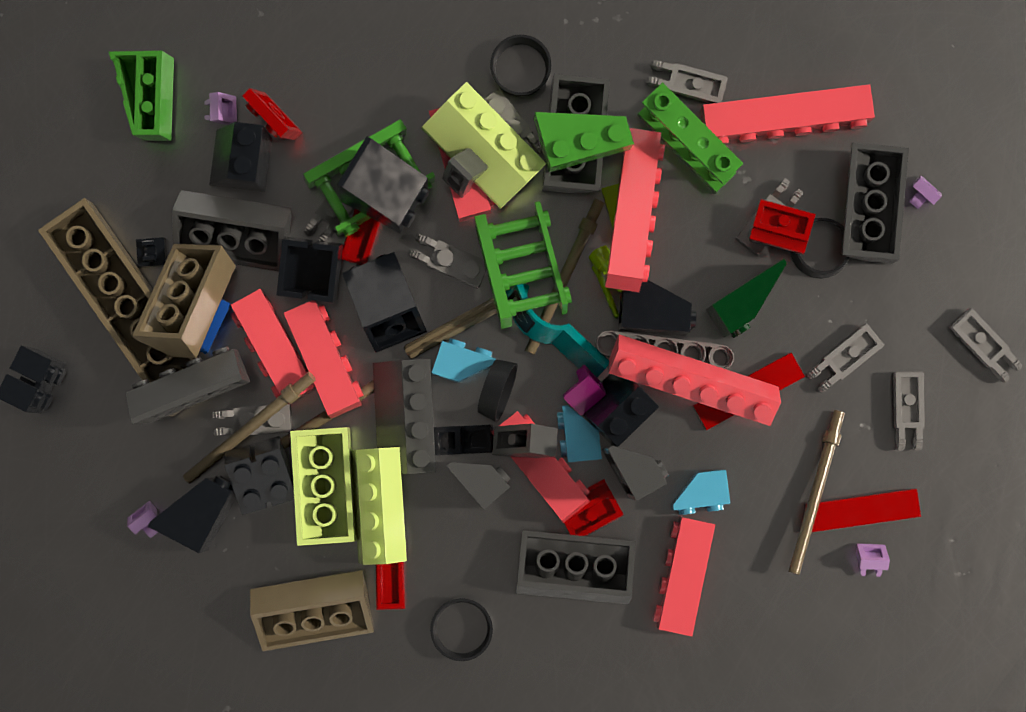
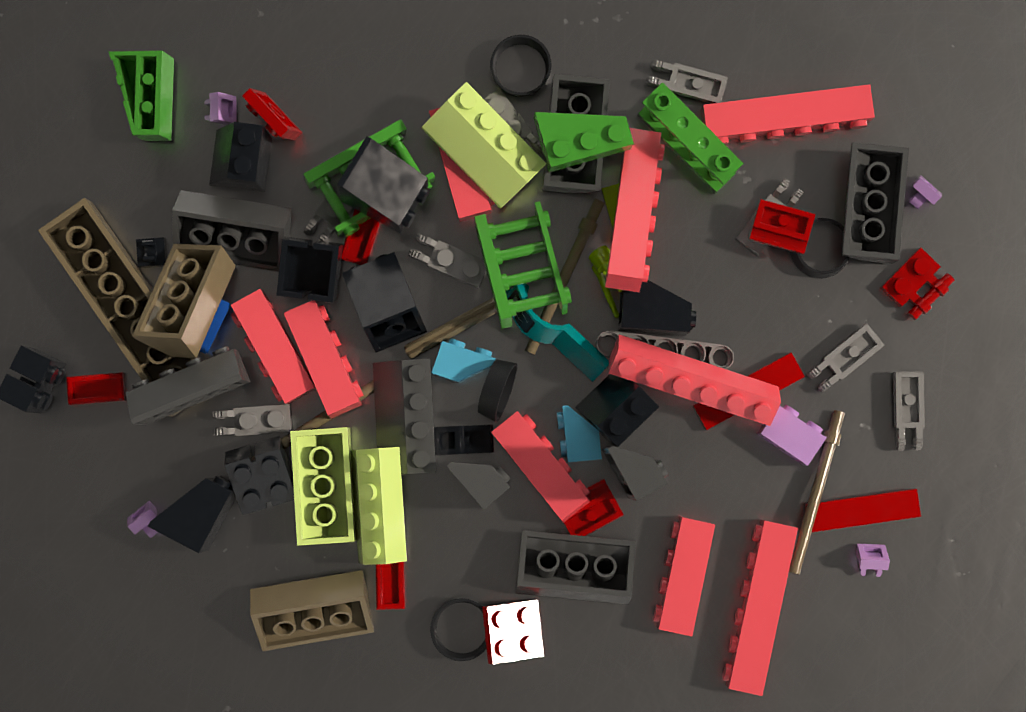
(96, 388): none -> red tile
(288, 395): dark tan bar -> none
(463, 171): dark grey slope -> none
(512, 631): none -> plate
(525, 441): dark grey slope -> none
(585, 392): magenta panel -> none
(703, 490): medium azure slope -> none
(743, 304): dark green slope -> none
(760, 608): none -> coral brick
(793, 435): none -> lavender brick
(911, 277): none -> red plate
(984, 343): light grey hinge -> none

